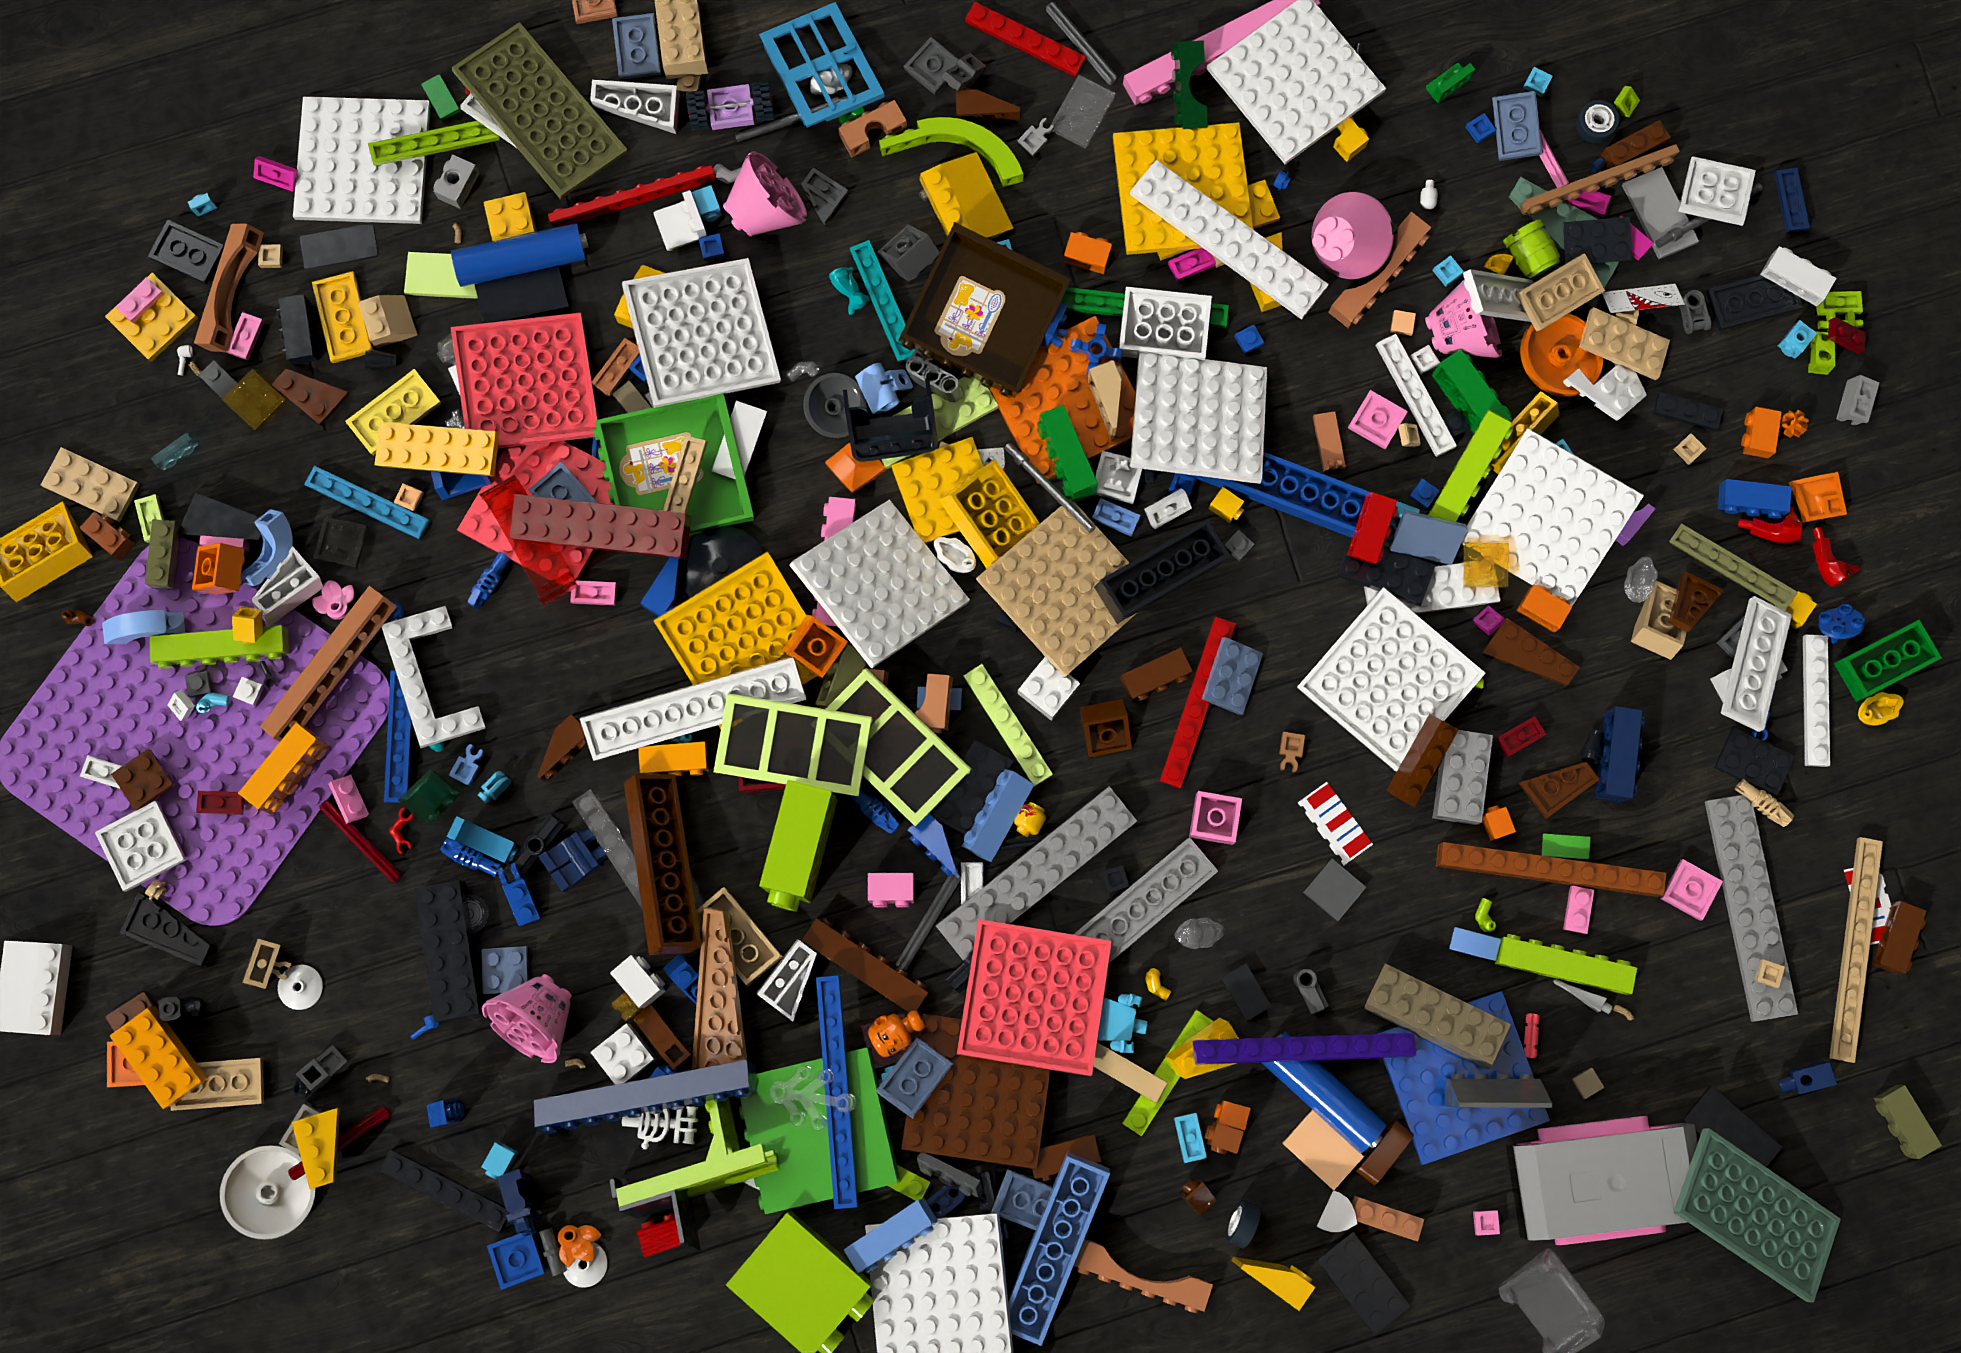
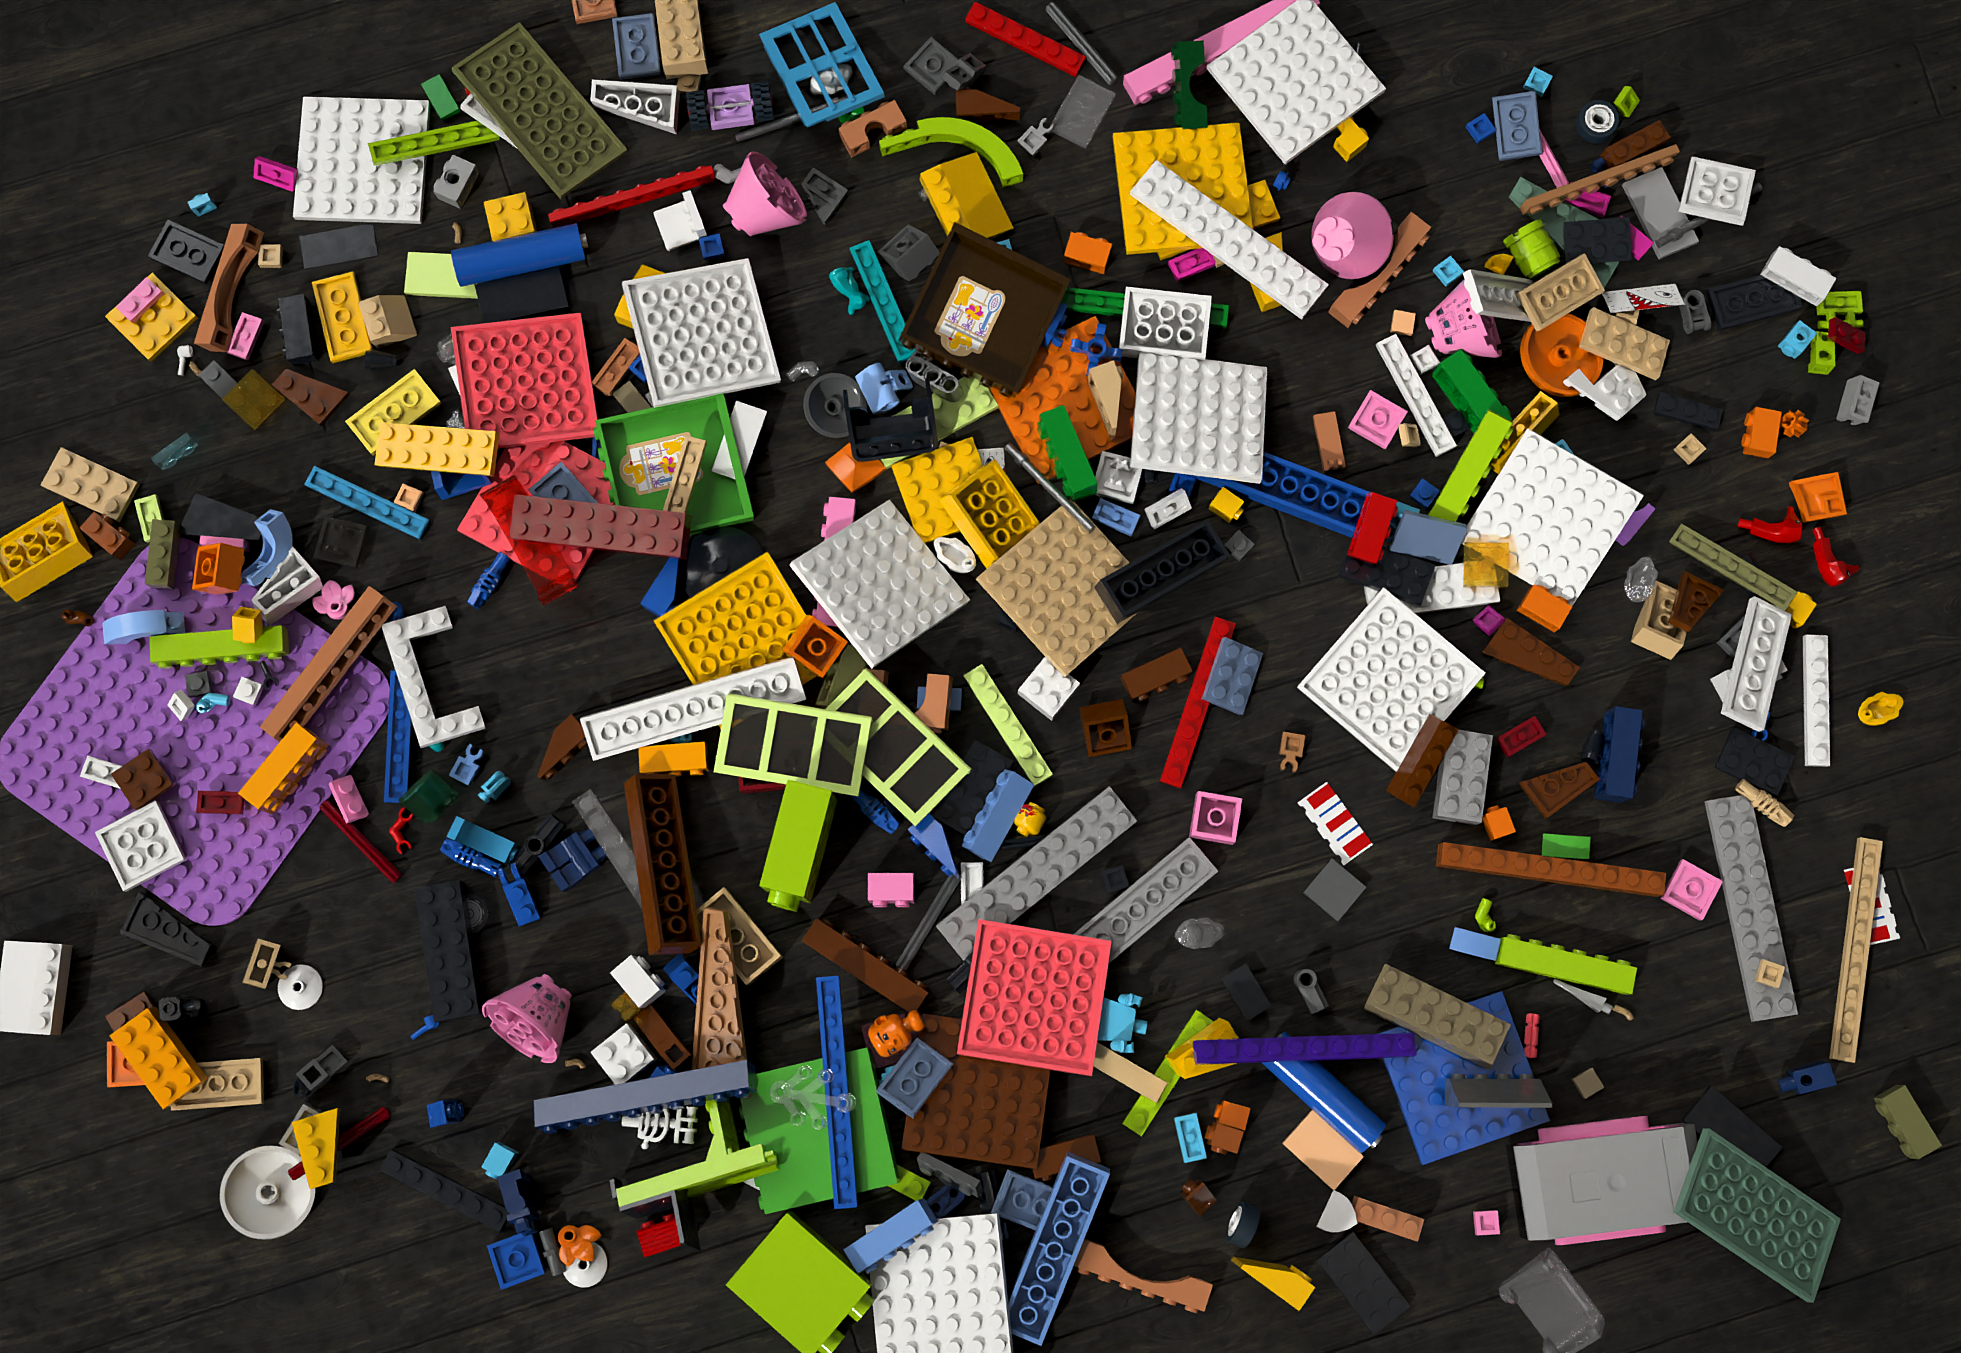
(156, 890): tan plate -> none
(504, 968): sand blue plate -> none
(594, 593): bright pink plate -> none
(706, 204): medium azure brick -> none
(788, 979): white wedge -> none
(1154, 985): yellow arm -> none
(1249, 339): blue plate -> none
(1385, 1153): reddish brown beam -> none
(1429, 195): white cylinder -> none
(1449, 81): green bracket -> none
(1578, 909): bright pink plate -> none
(1754, 498): blue brick -> none
(1791, 200): dark blue plate -> none
(1841, 622): blue plate -> none
(1887, 660): green brick -> none
(1899, 938): reddish brown brick -> none

